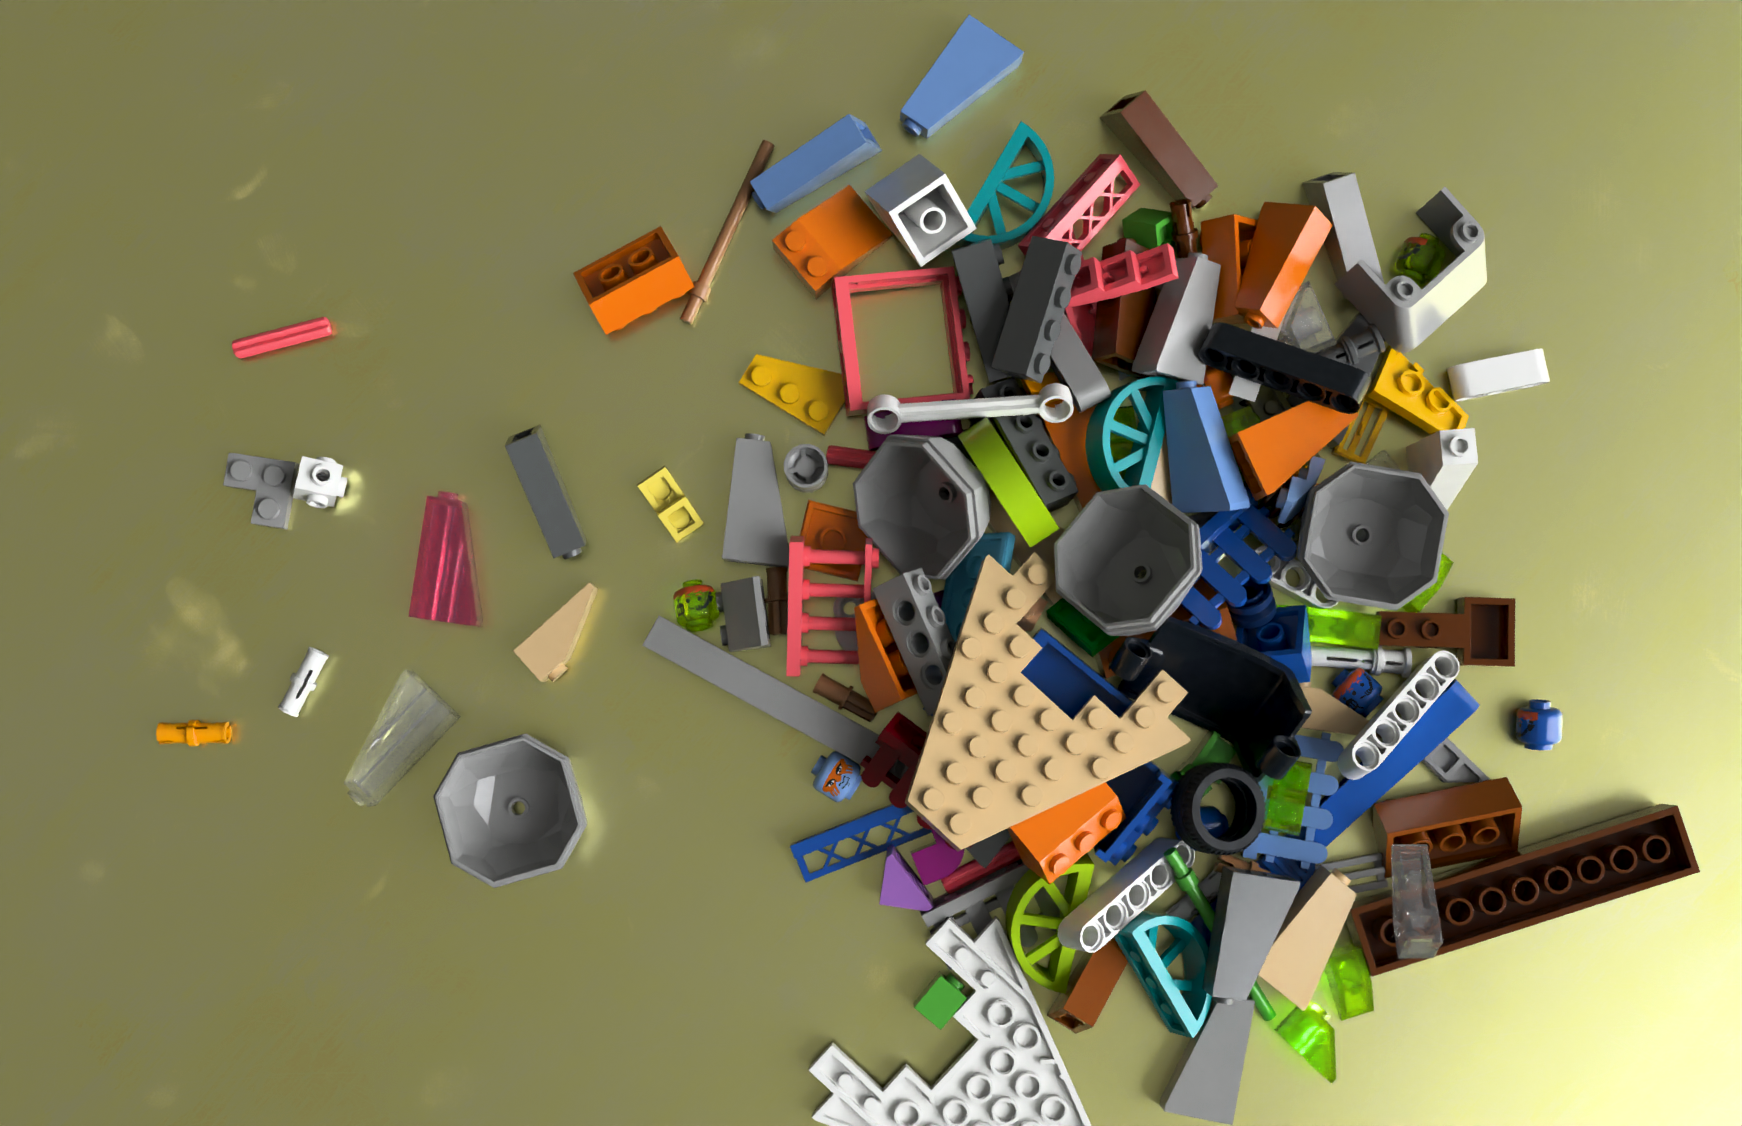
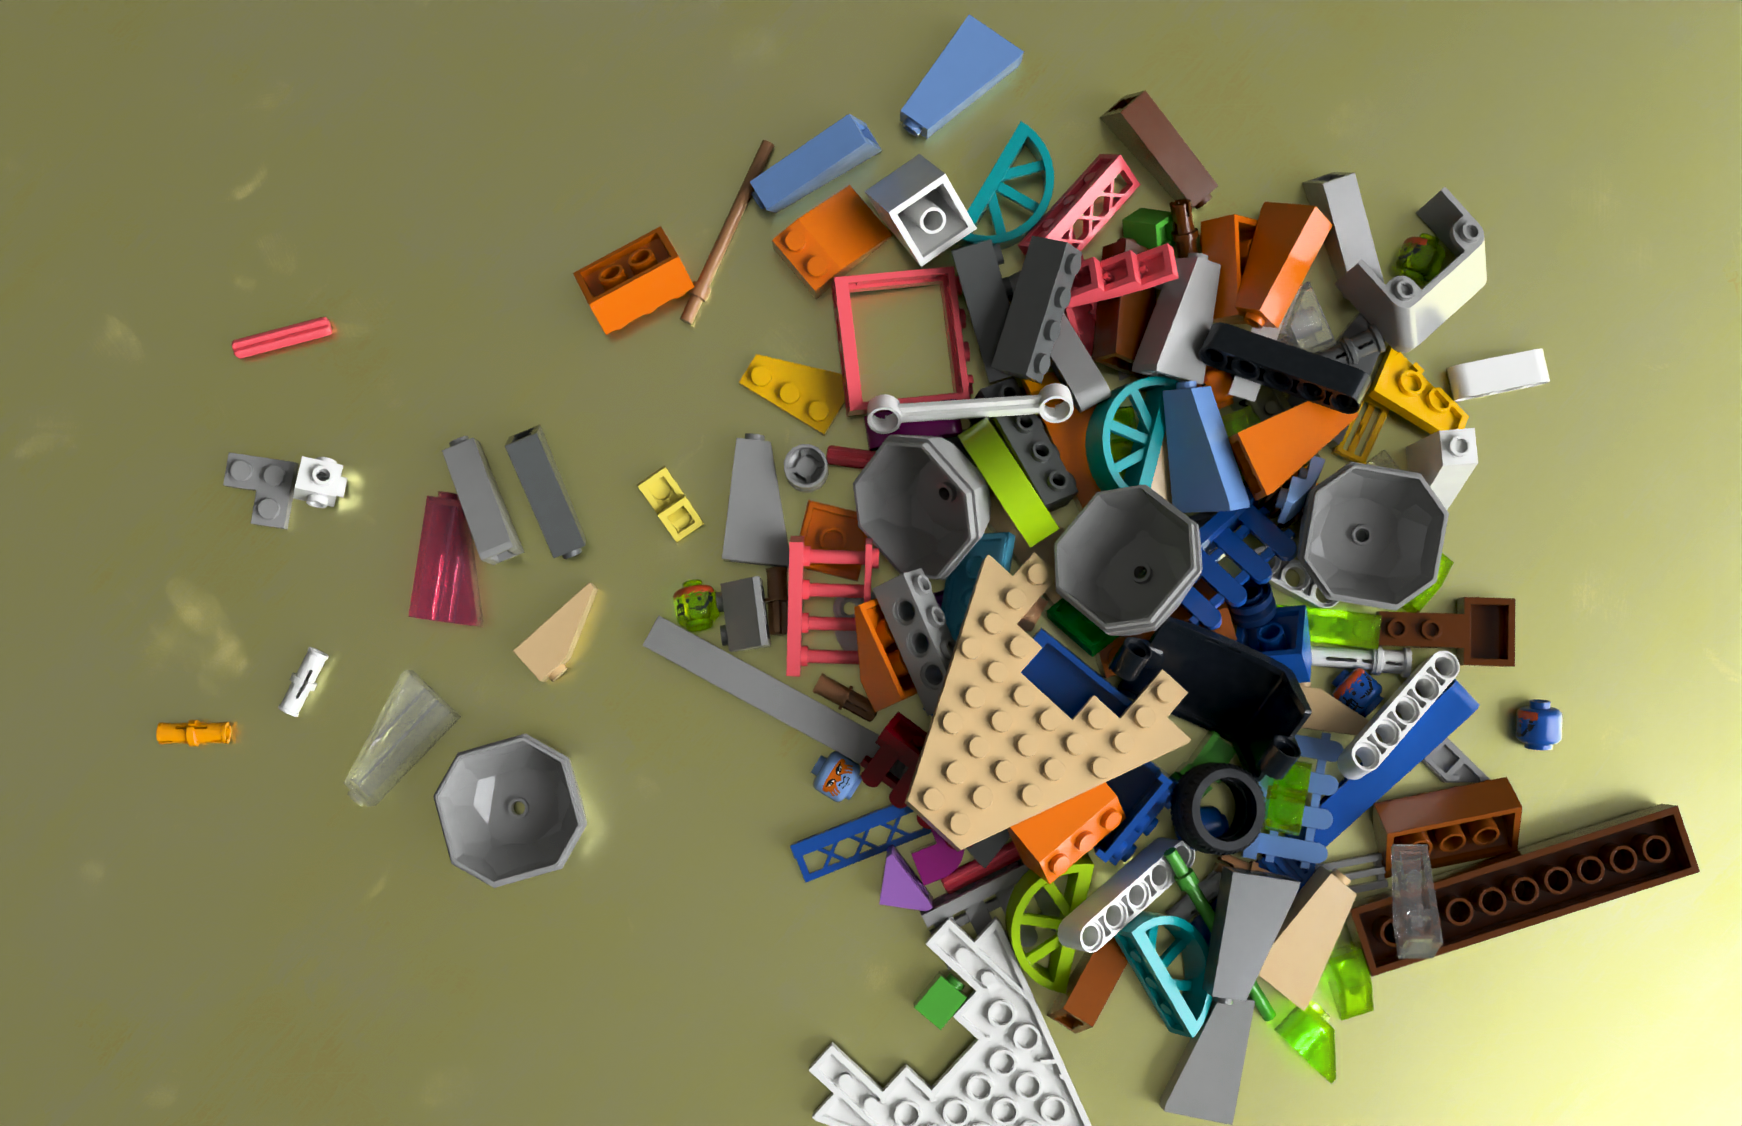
(482, 501): none -> light grey slope

